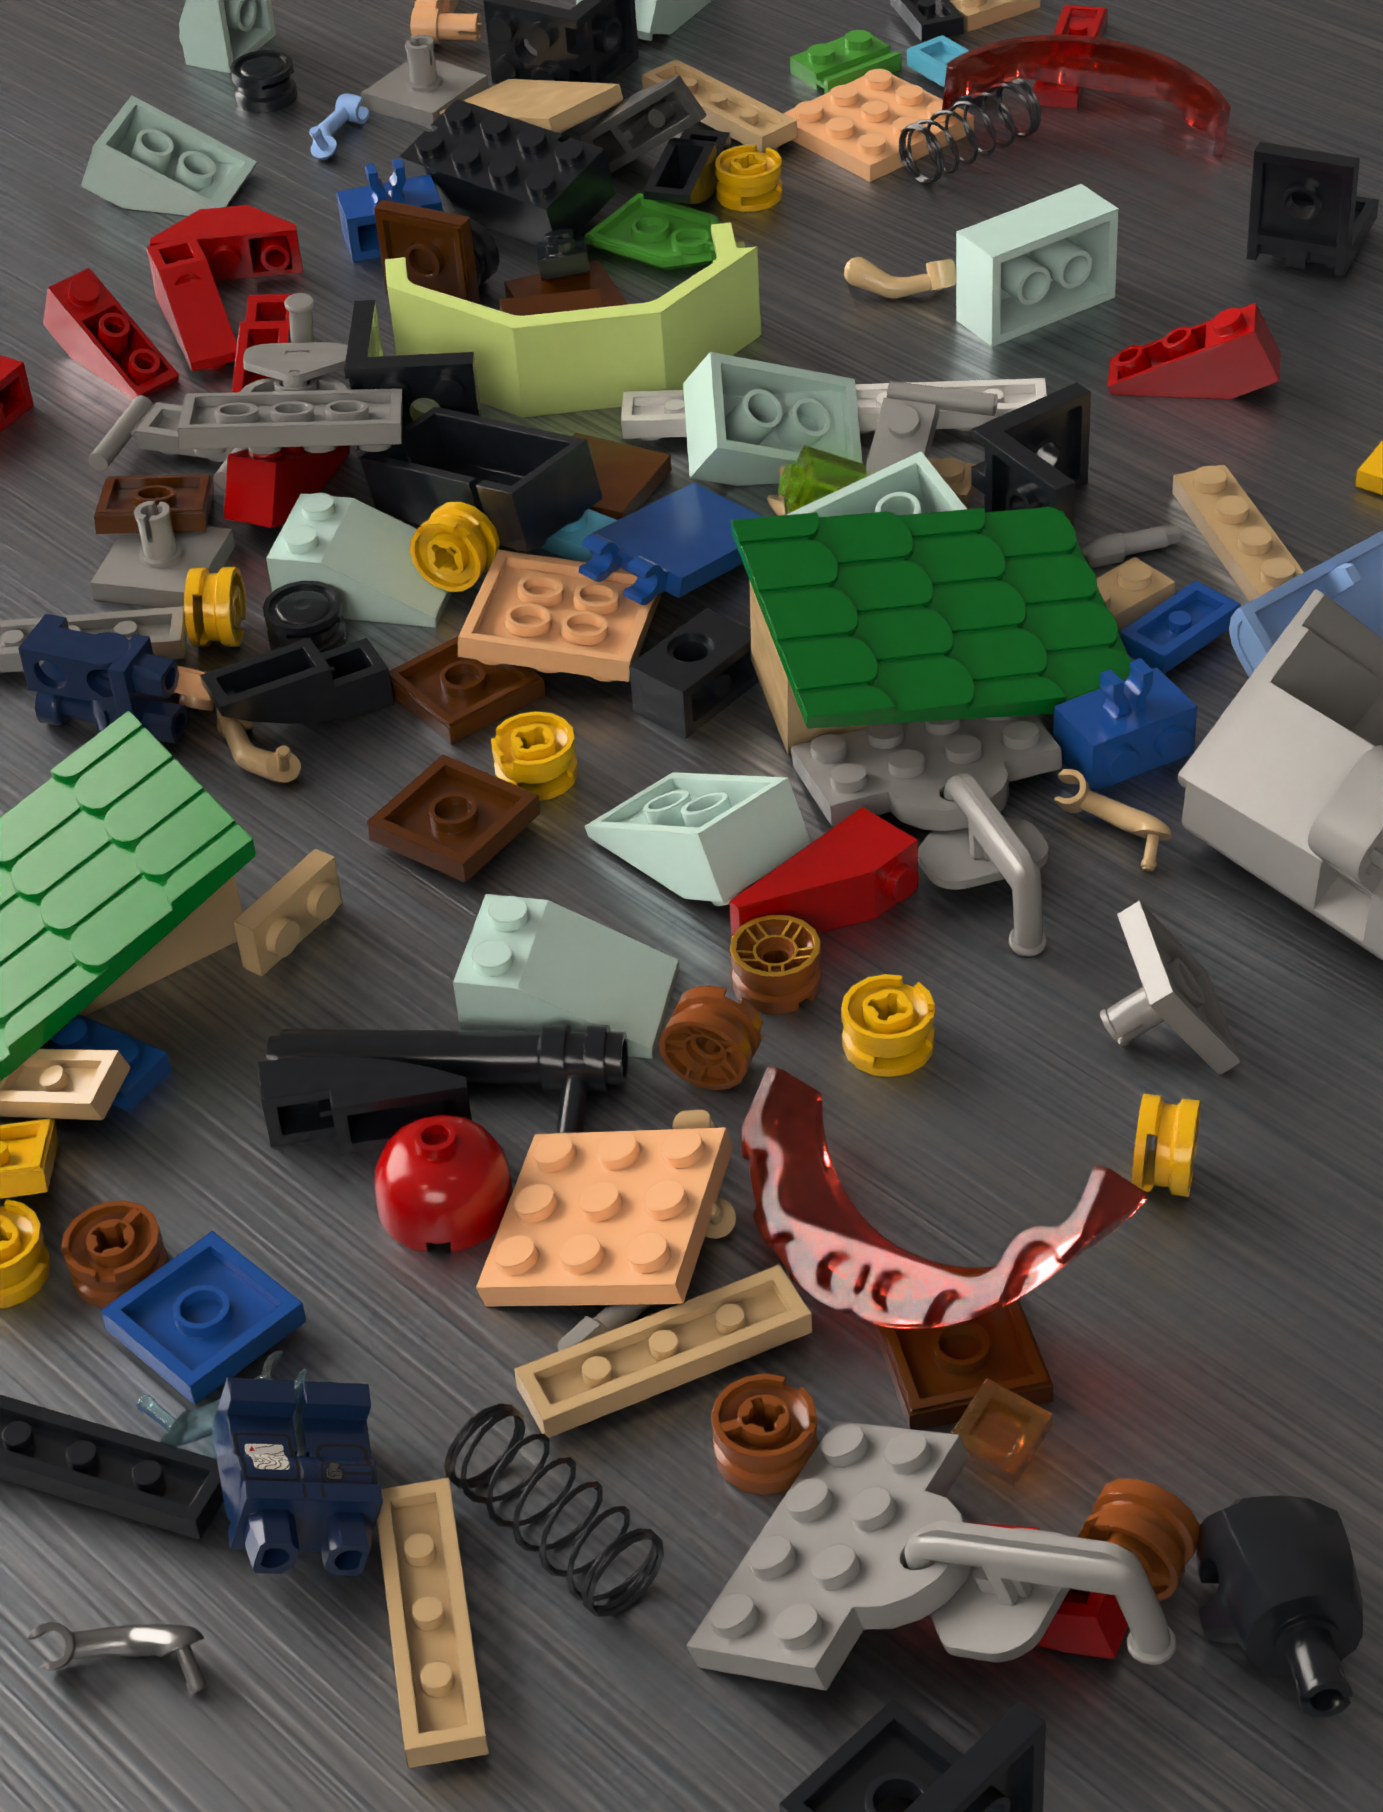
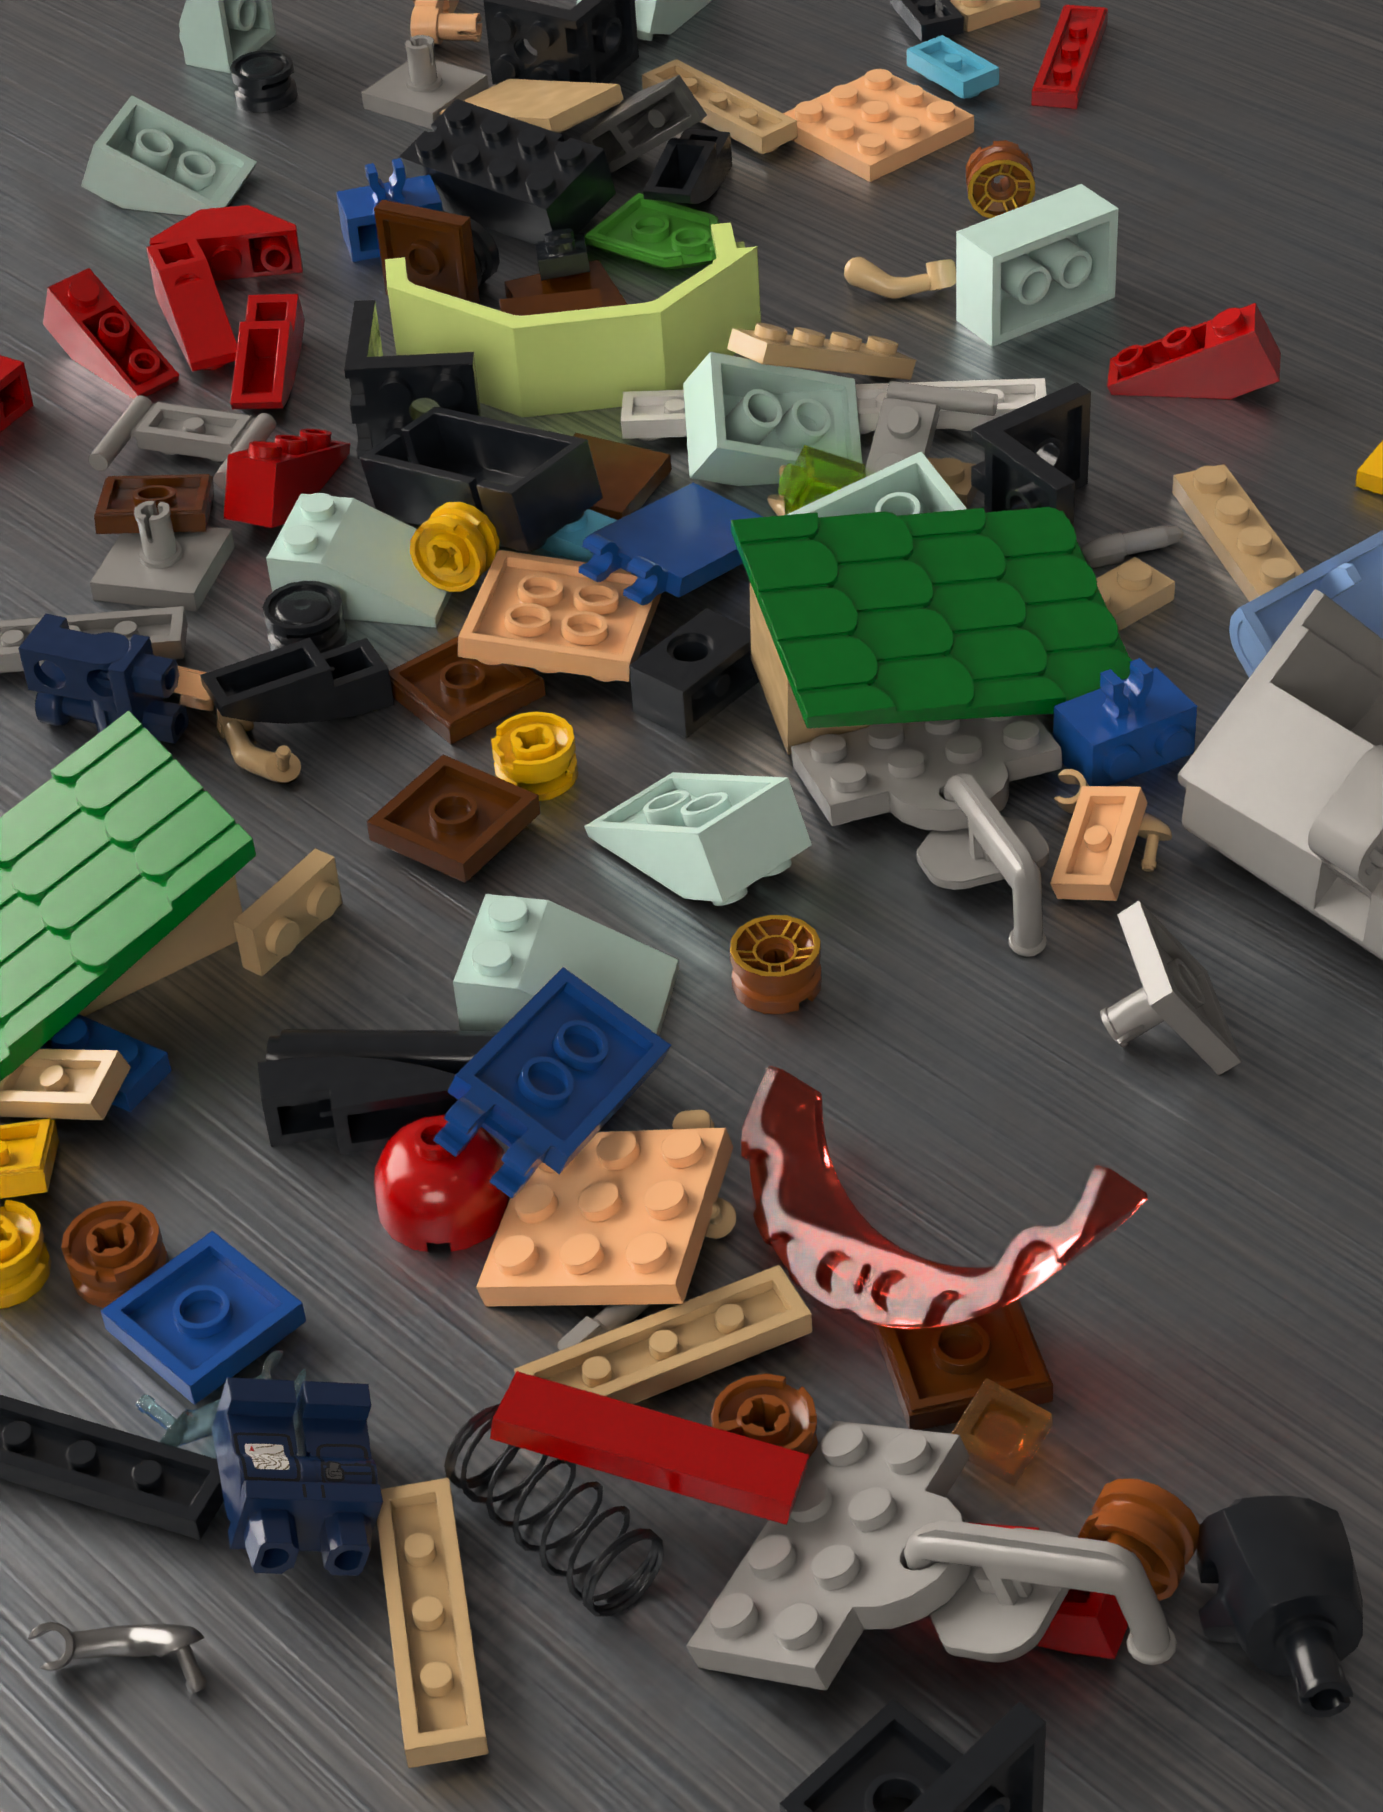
(214, 606): yellow wheel -> none
(295, 403): light grey plate -> none
(346, 109): light blue piece -> none
(550, 1079): none -> blue tile
(650, 1447): none -> red tile
(711, 1038): dark orange wheel -> none
(748, 178): yellow wheel -> none
(812, 351): none -> tan plate
(838, 878): red slope -> none
(843, 60): bright green plate -> none
(888, 1026): yellow wheel -> none
(931, 139): black piece -> none
(1013, 190): none -> dark orange wheel
(1092, 65): clear red windscreen -> none
(1099, 843): none -> light nougat plate
(1175, 1144): yellow wheel -> none
(1179, 626): blue plate -> none
(1307, 207): black bracket -> none

